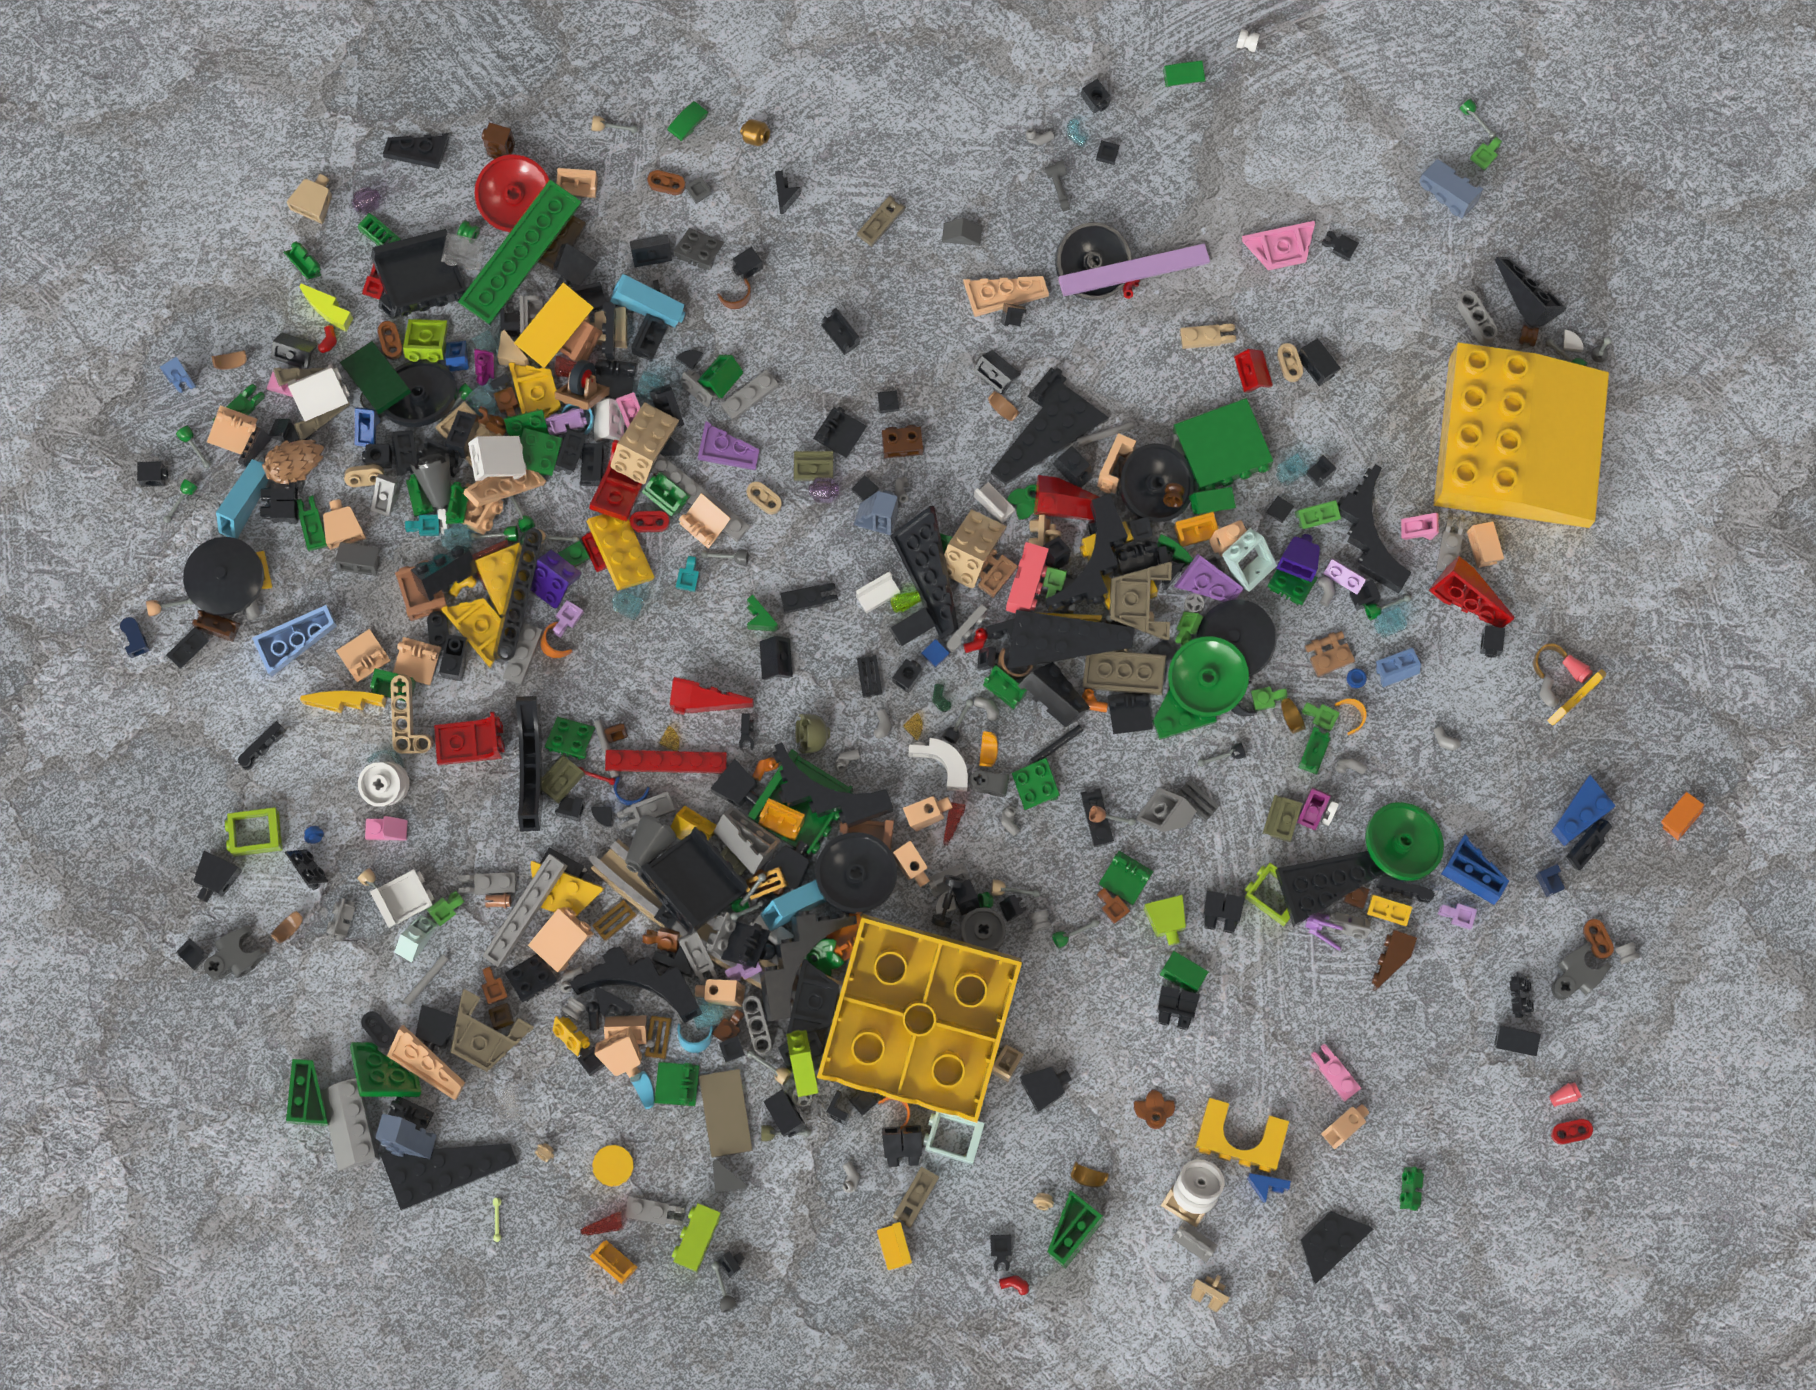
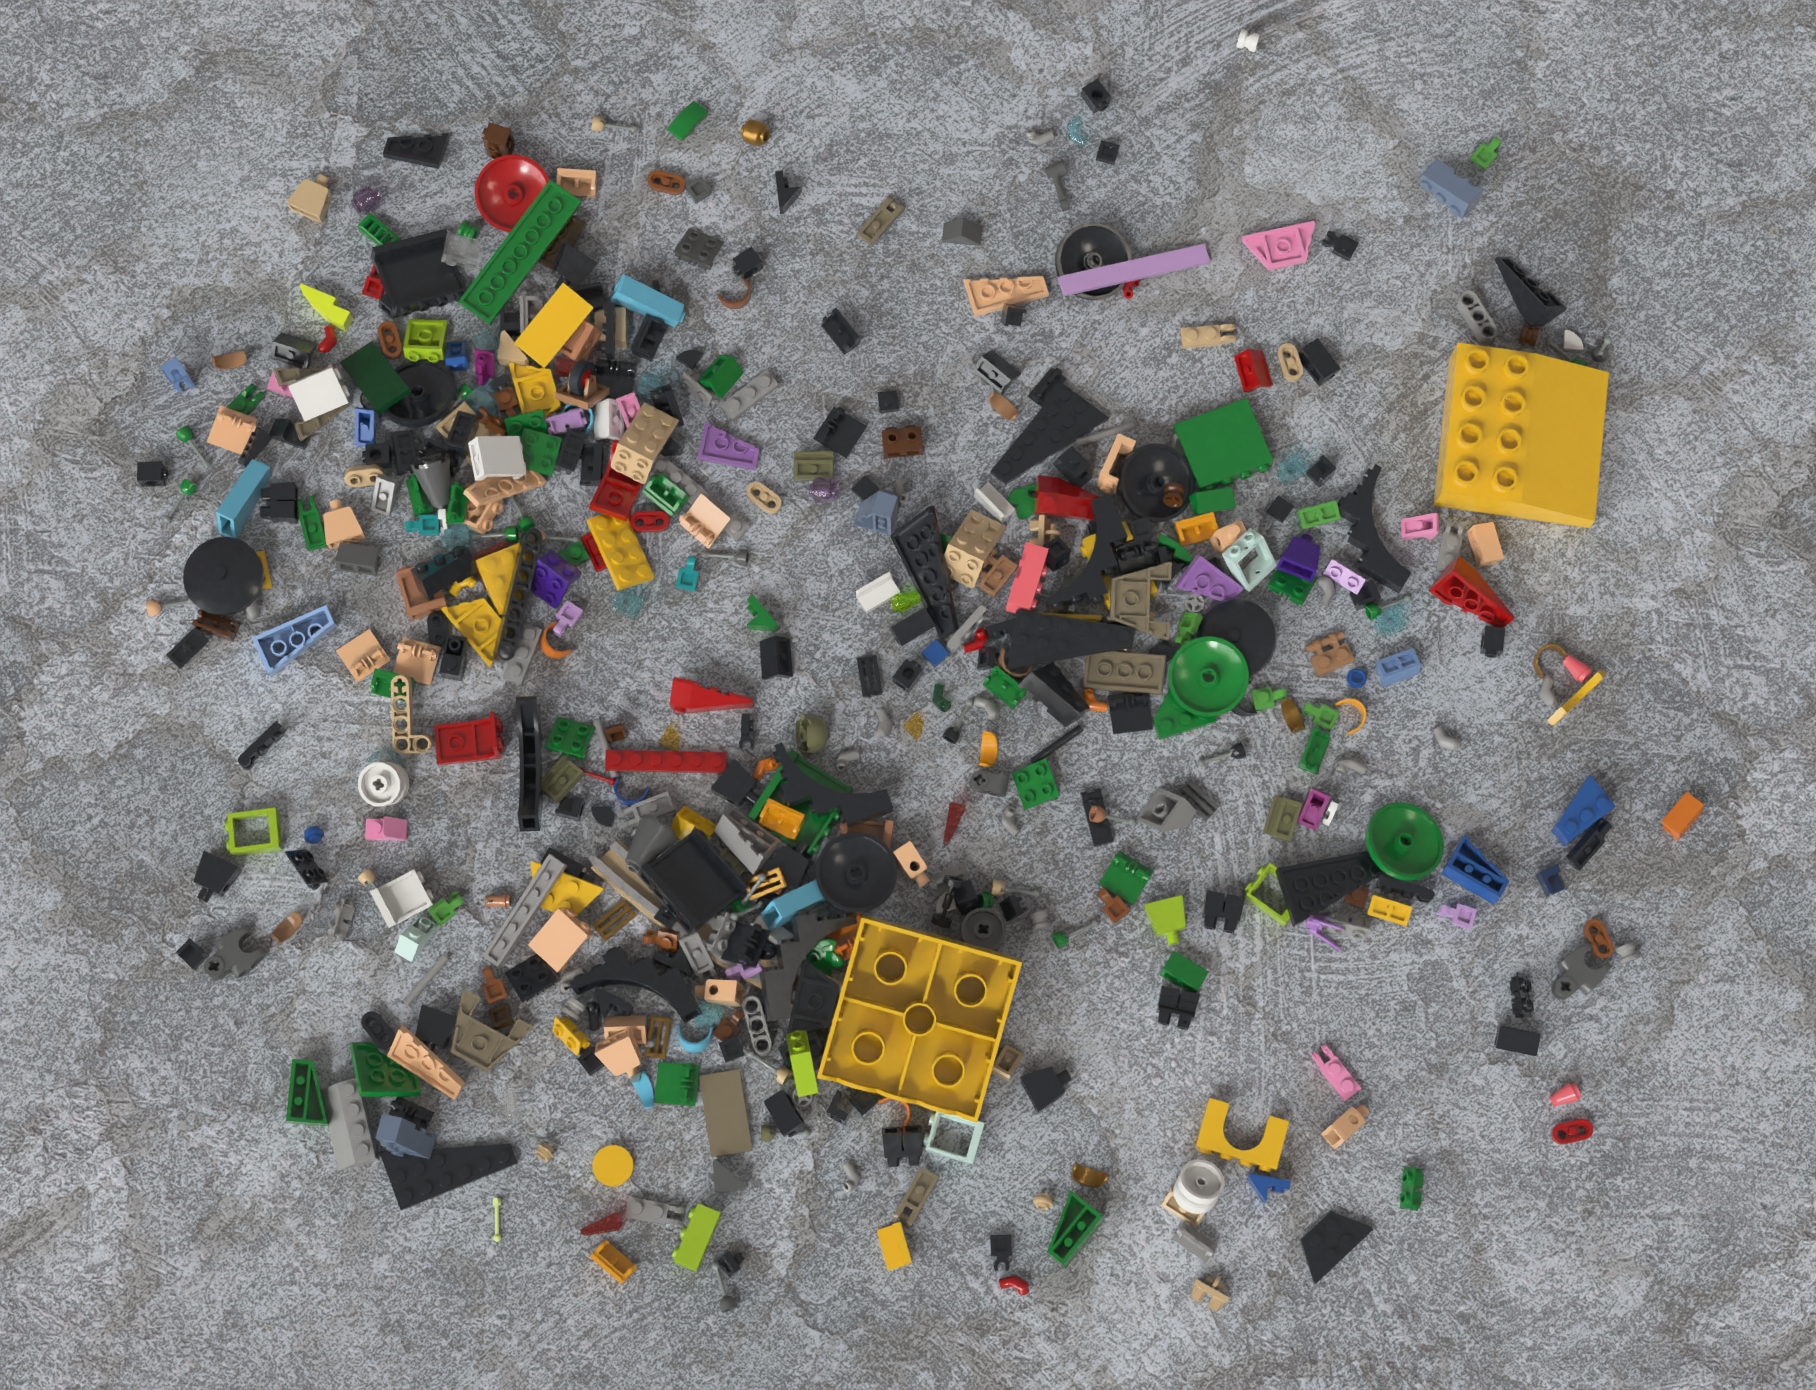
(135, 636): dark blue leg -> none
(292, 461): medium nougat head -> none
(307, 266): green hinge -> none
(337, 700): yellow slope -> none
(489, 884): light grey hinge -> none
(650, 251): black panel -> none
(807, 598): black hinge -> none
(919, 815): light nougat torso -> none
(948, 757): white arch -> none
(1054, 580): bright green plate -> none
(1154, 1106): dark orange plate -> none
(1184, 73): green hinge -> none
(1397, 953): reddish brown slope -> none
(1469, 108): hinge -> none

